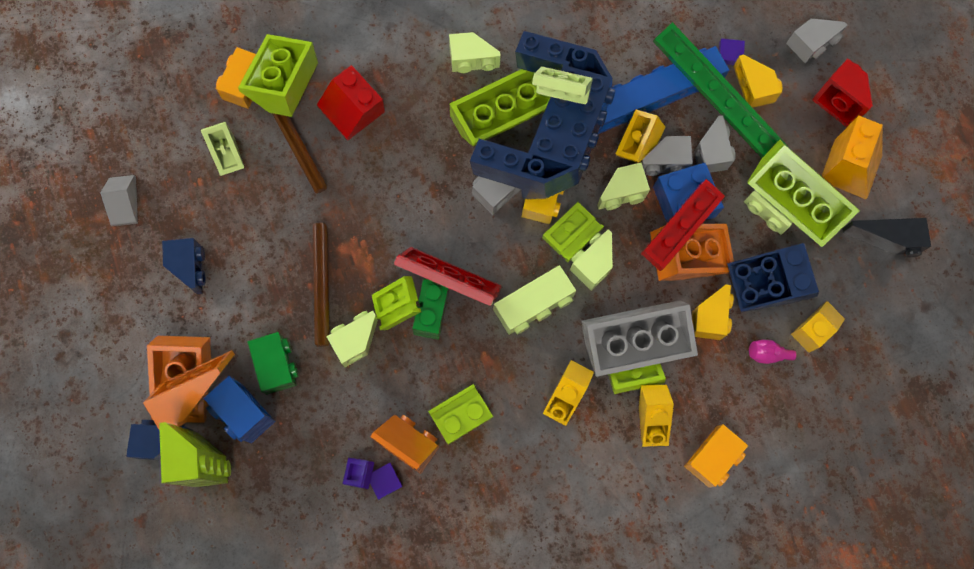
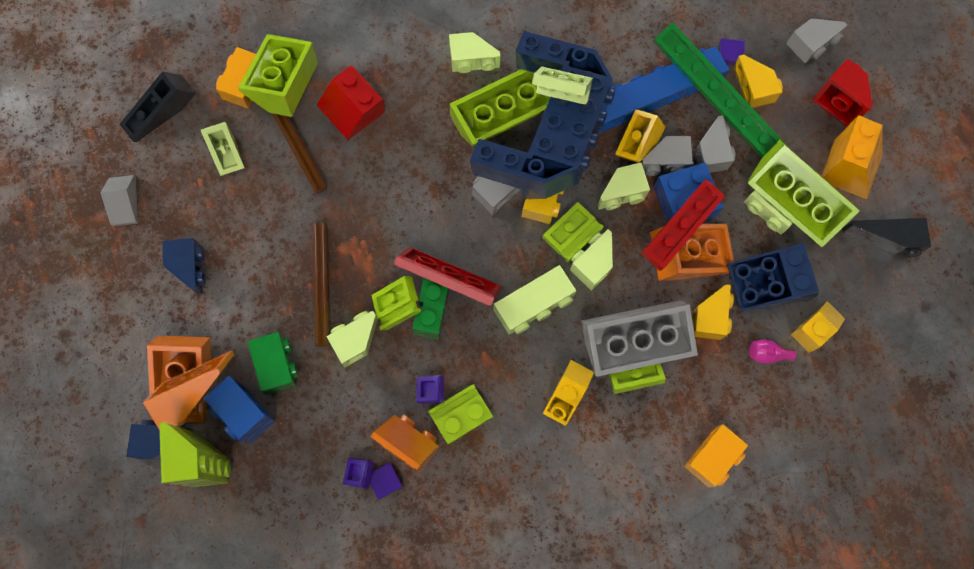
(157, 105): none -> black slope
(430, 389): none -> dark purple tile
(655, 415): yellow slope -> none

